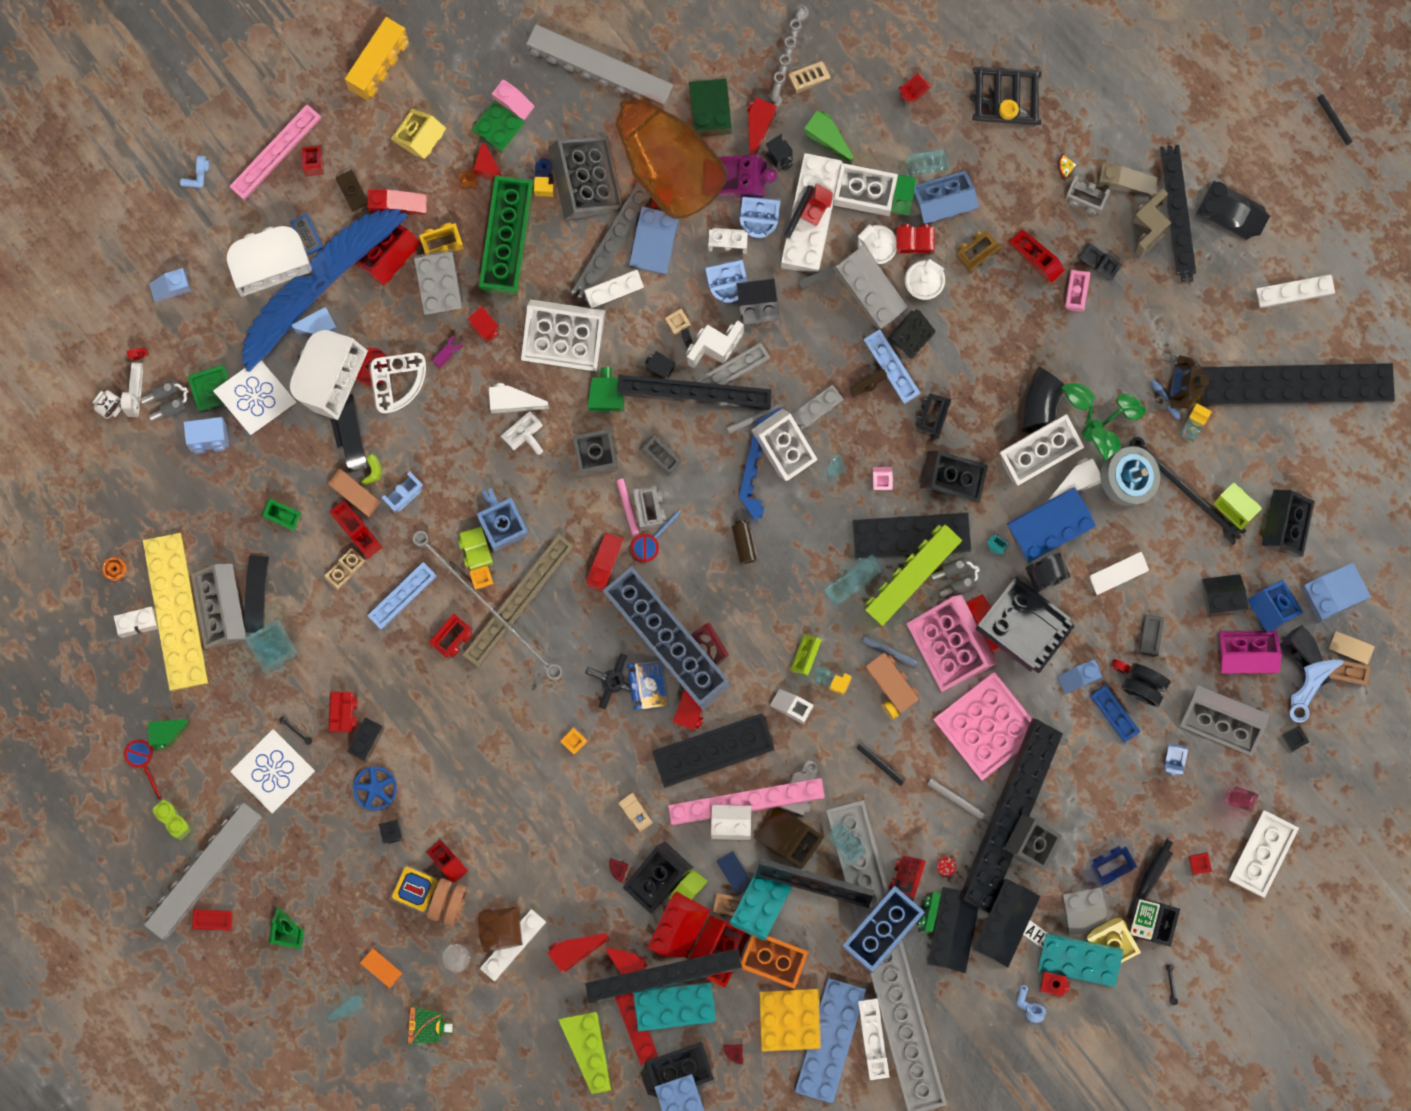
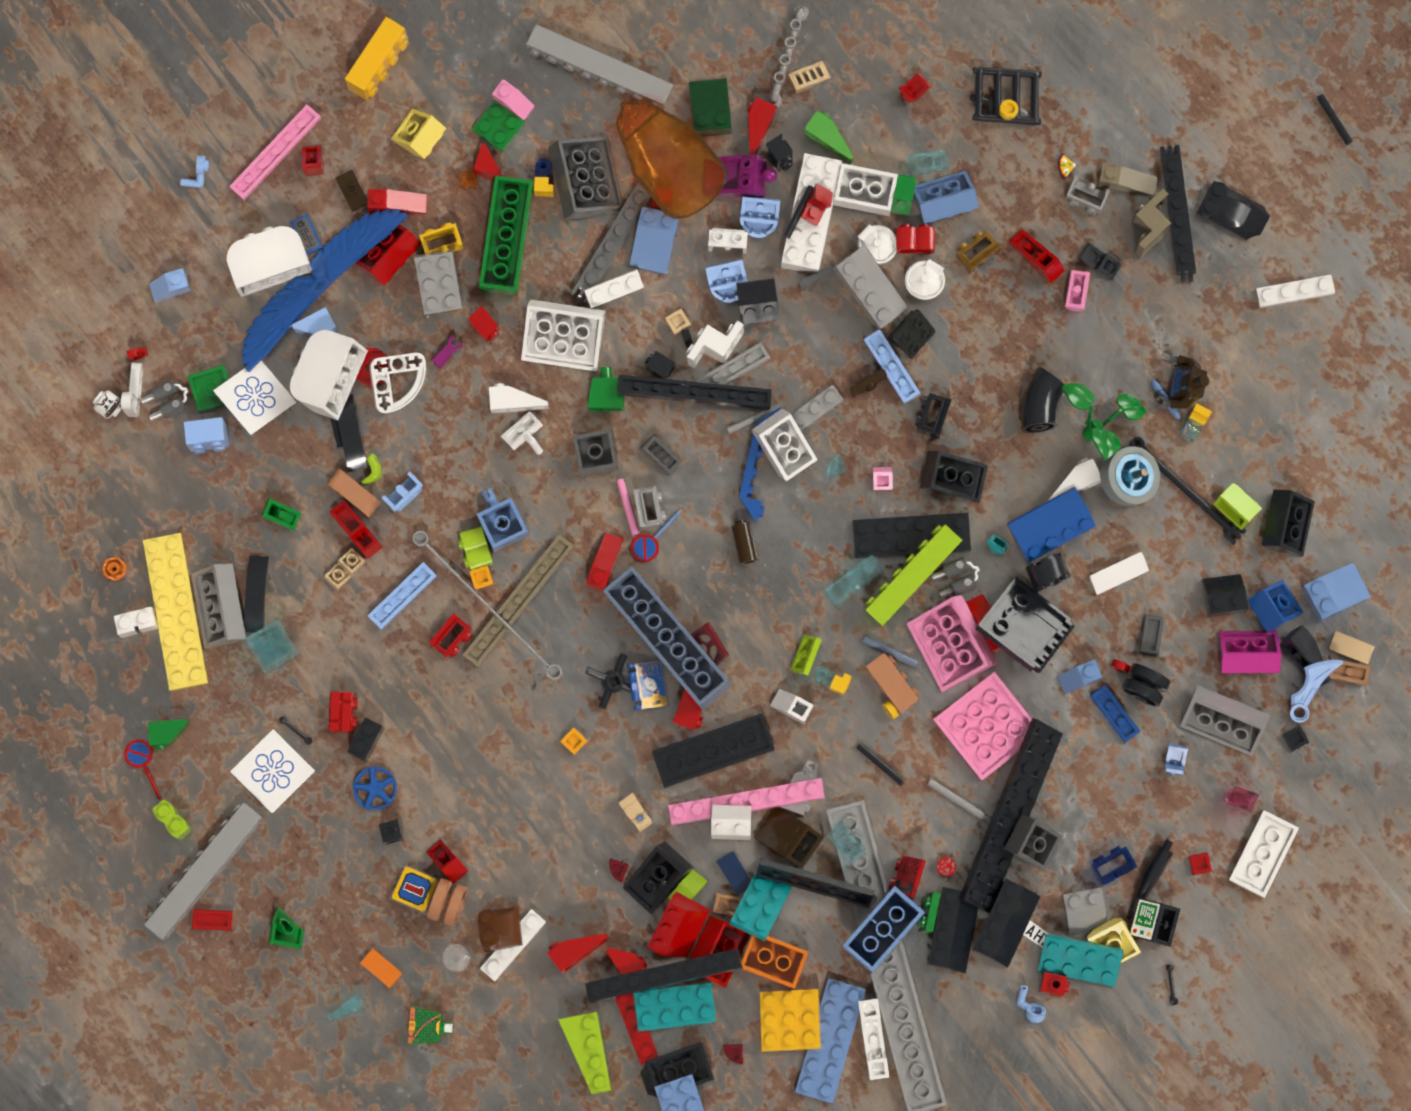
(1040, 450): white slope -> none
(1299, 384): black plate -> none

